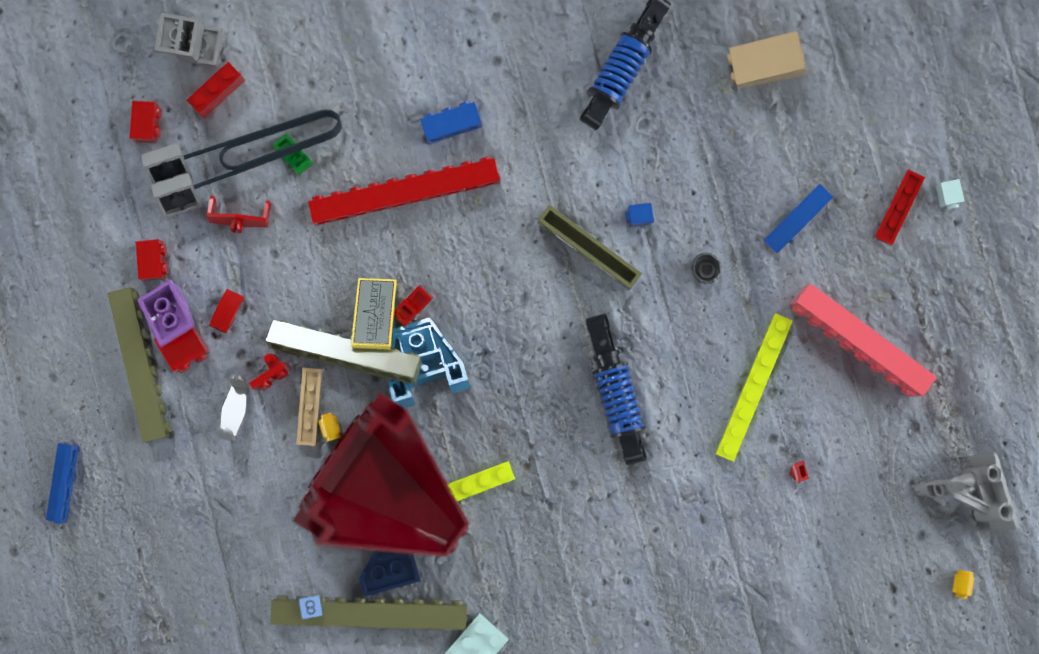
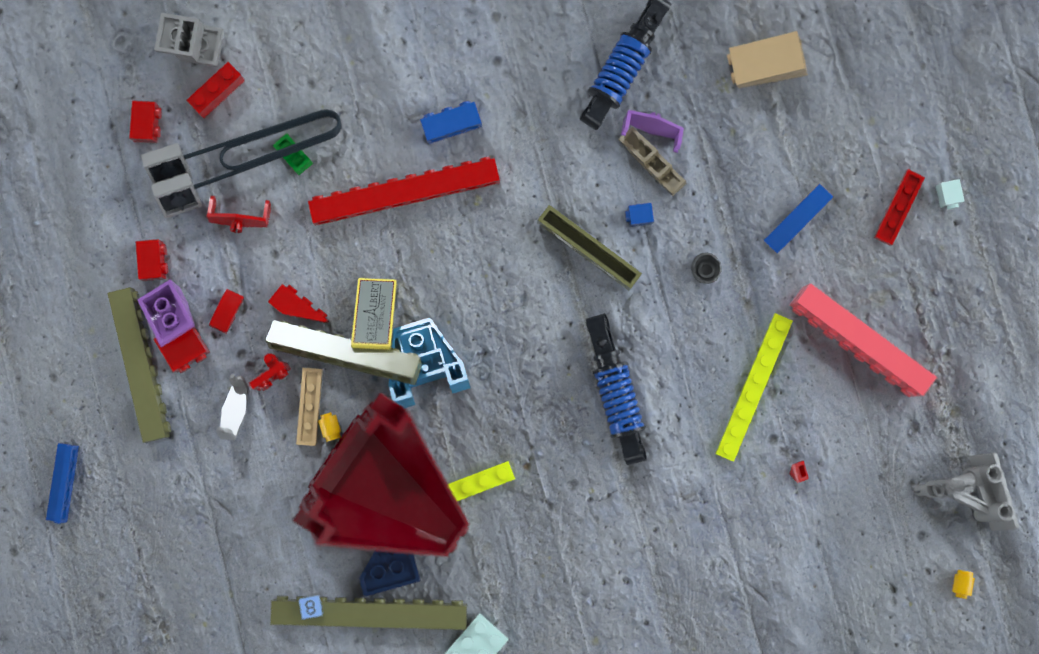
(290, 304): none -> red slope
(412, 305): red slope -> none
(652, 161): none -> dark tan slope
(653, 125): none -> medium lavender piece

